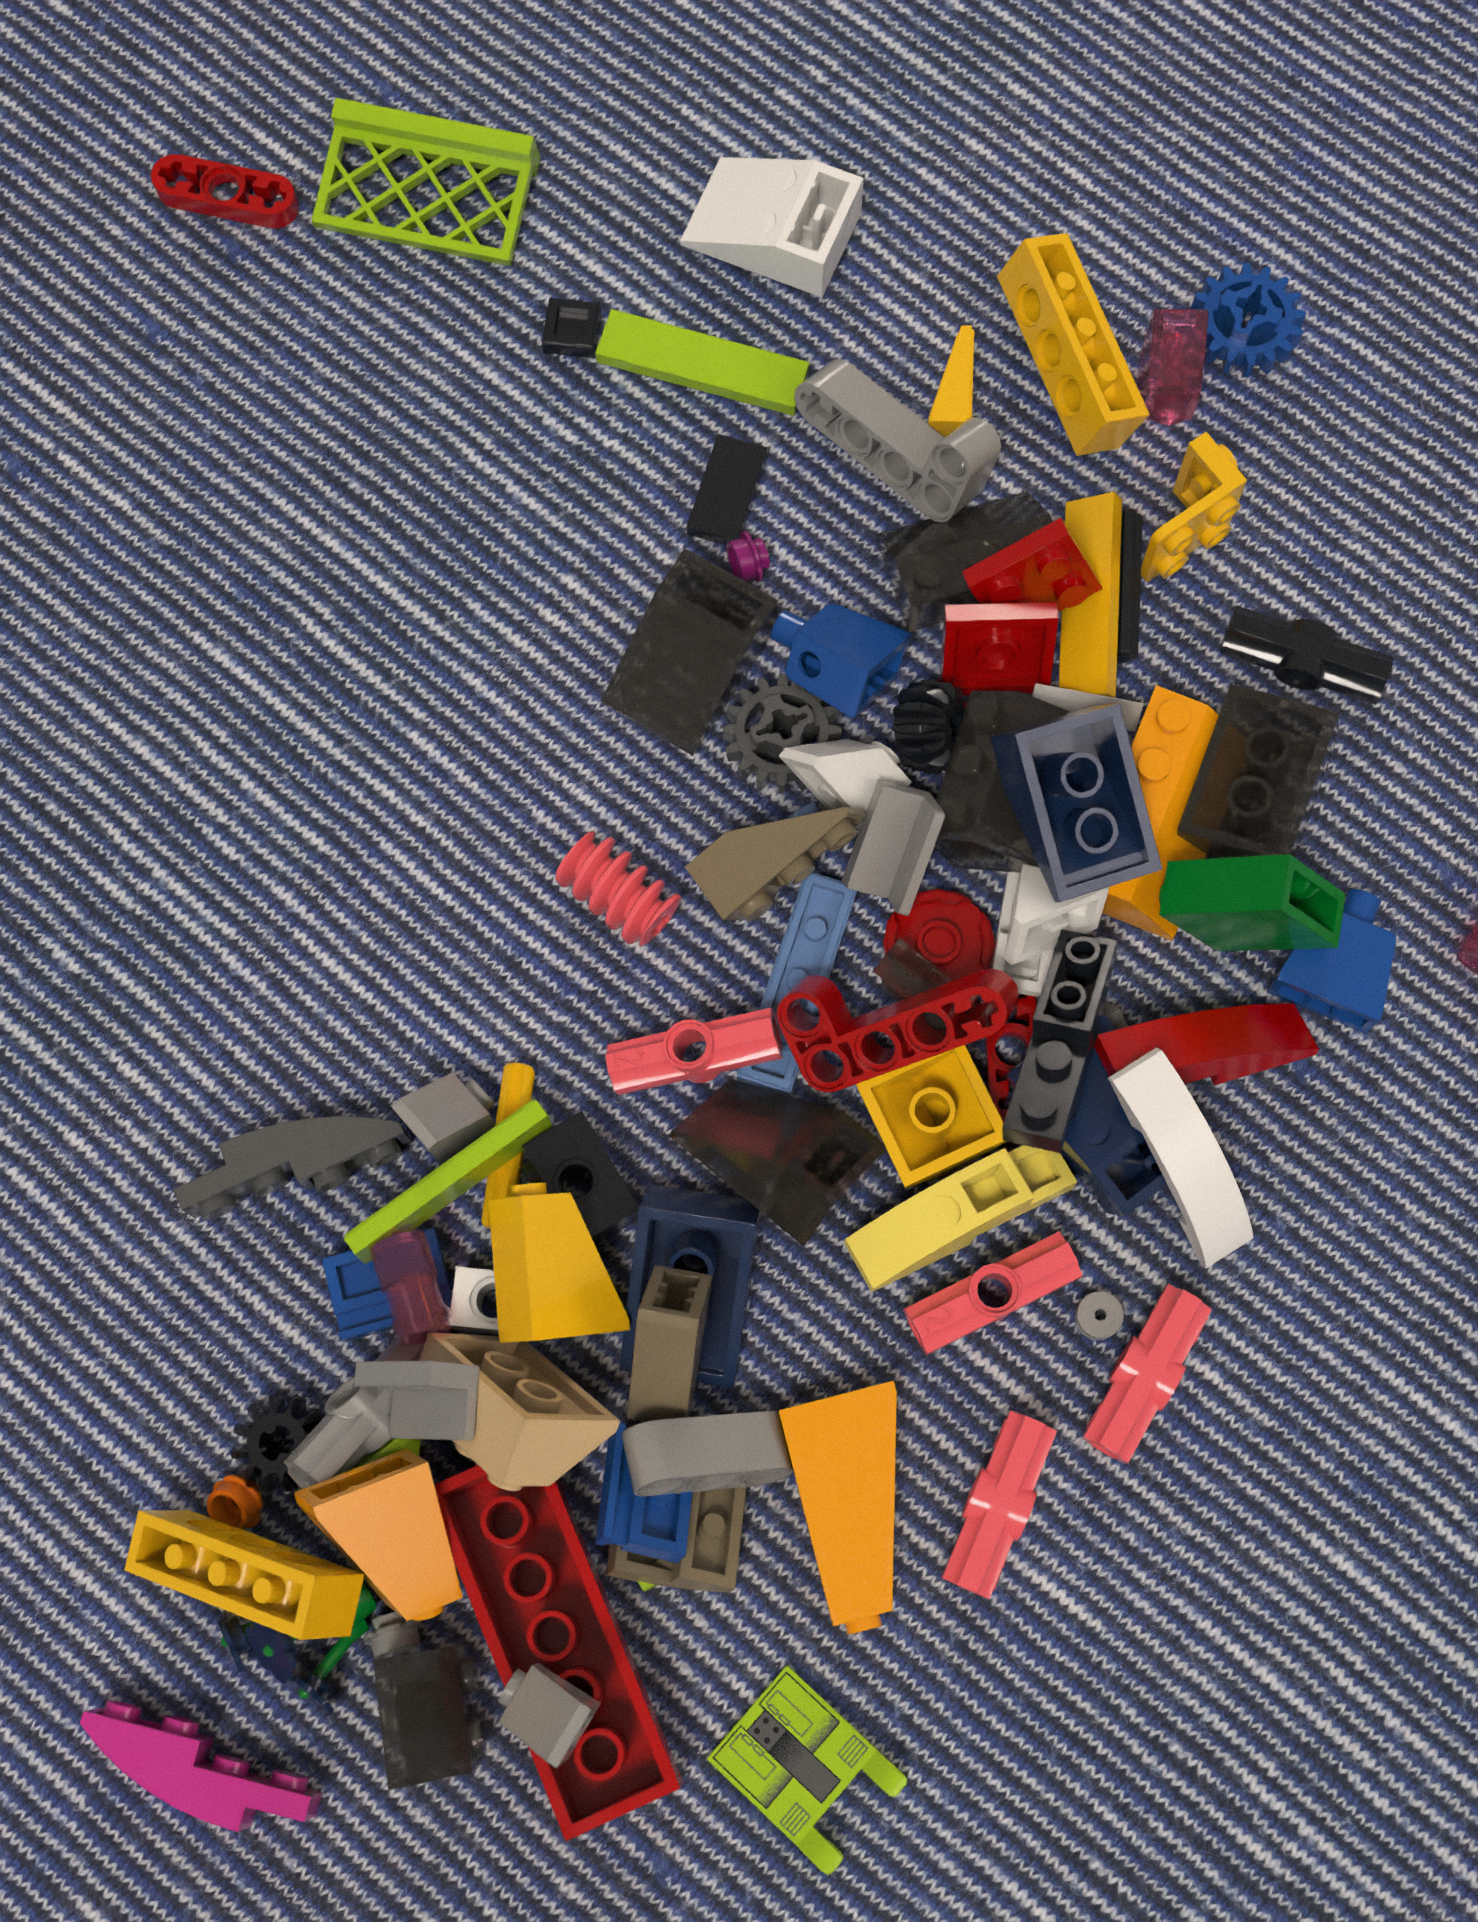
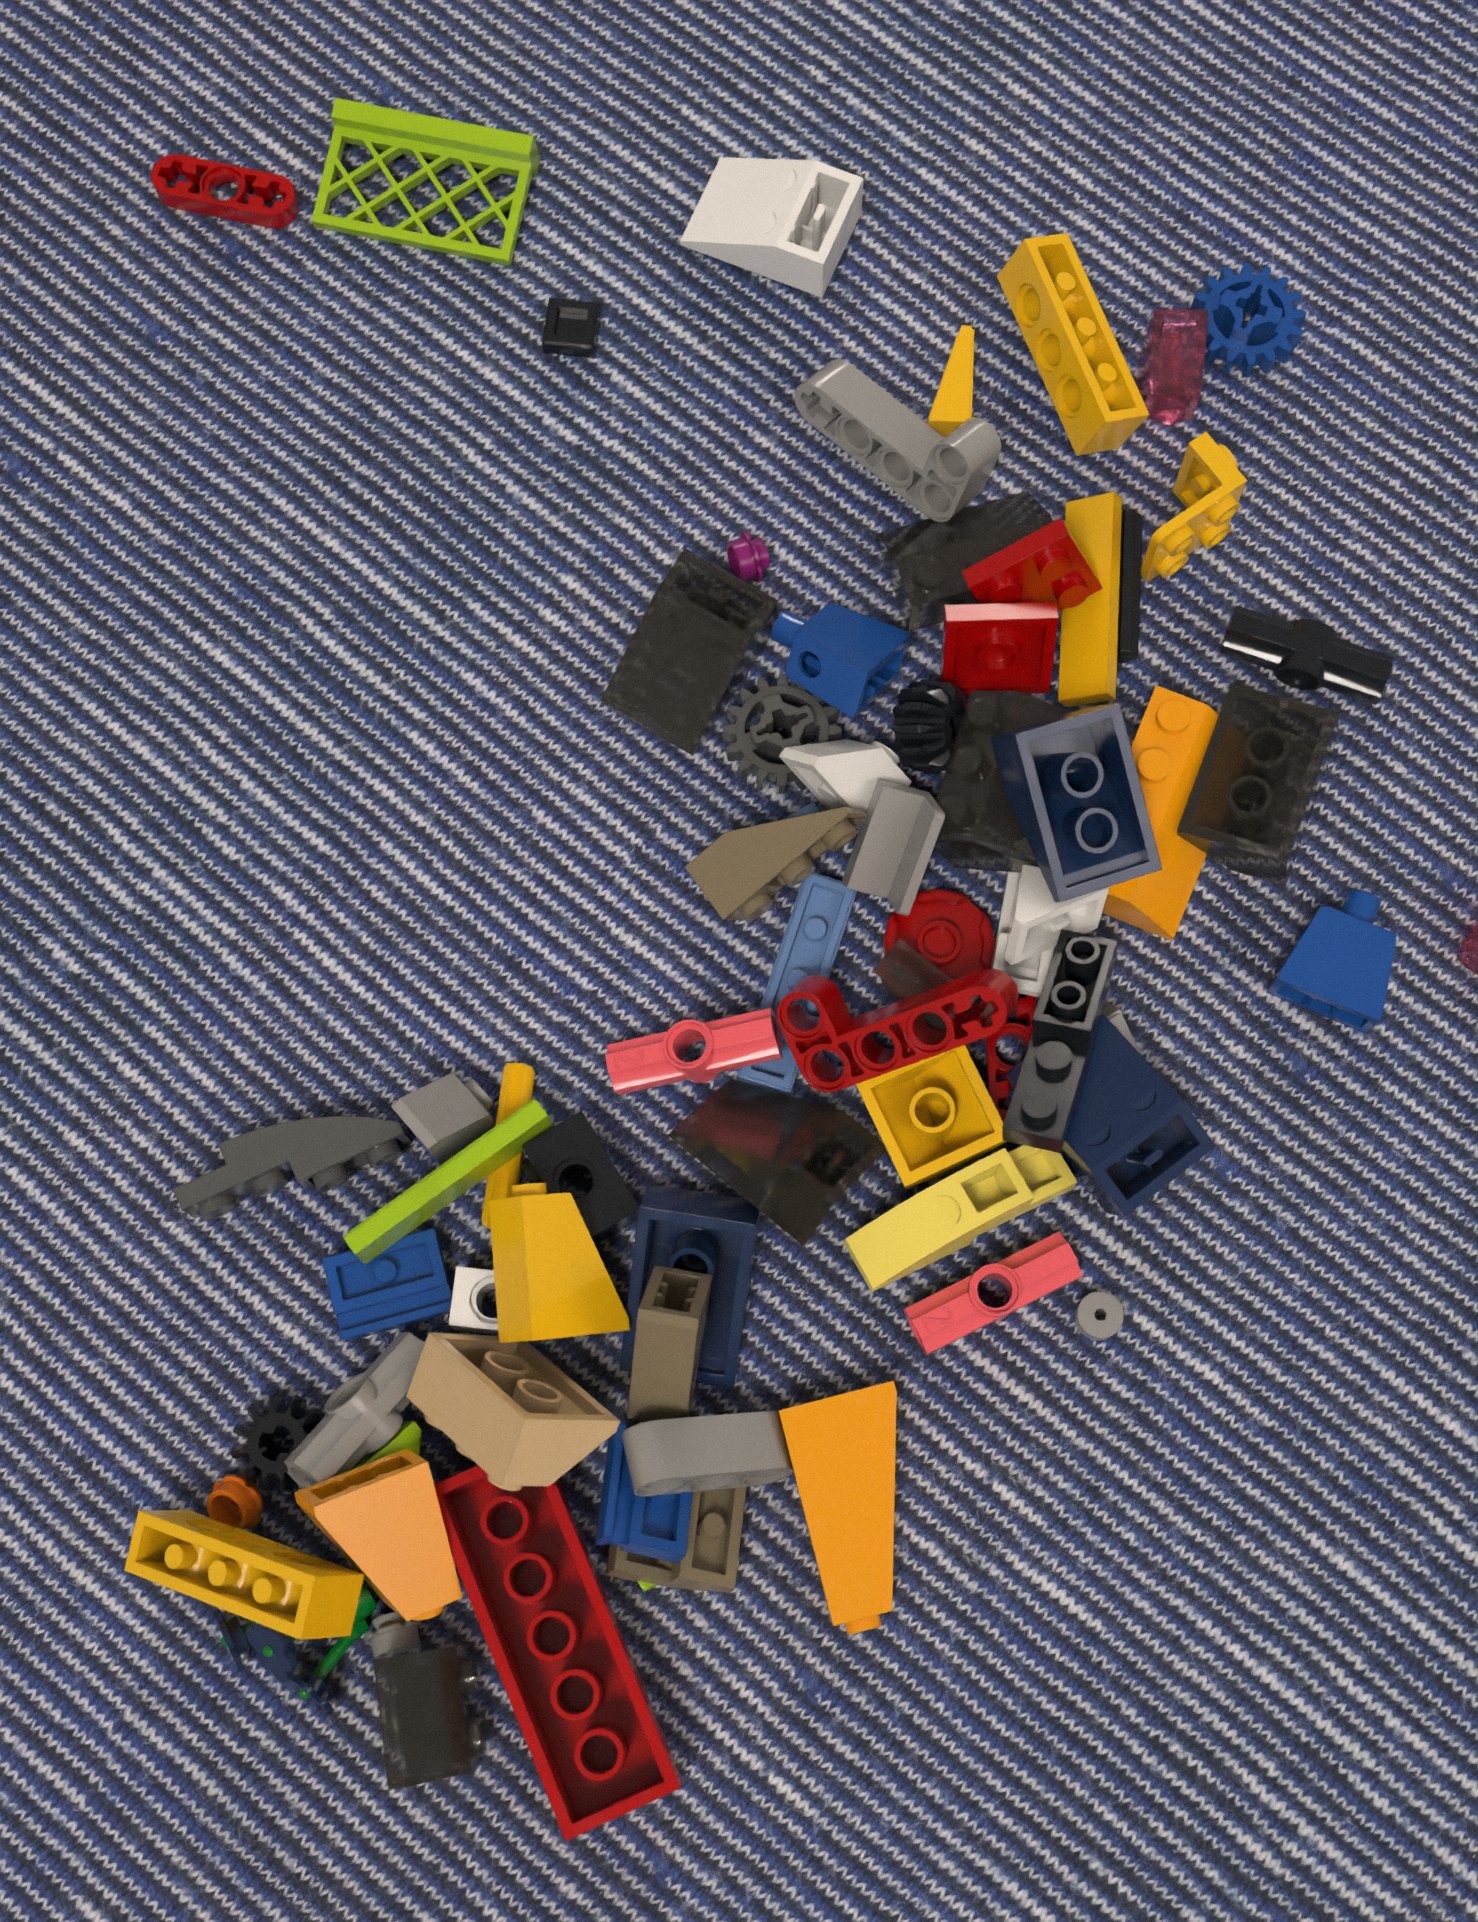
(175, 1767): dark pink slope -> none
(411, 1286): clear pink piece -> none
(427, 1398): light grey panel -> none
(546, 1712): light grey slope -> none
(616, 890): coral piece -> none
(701, 362): lime tile -> none
(727, 490): black tile -> none
(796, 1759): lime flag -> none
(999, 1504): coral piece -> none
(1077, 700): white sticker -> none
(1146, 1373): coral piece -> none
(1186, 1155): white slope -> none
(1214, 1042): red slope -> none
(1252, 903): green brick -> none

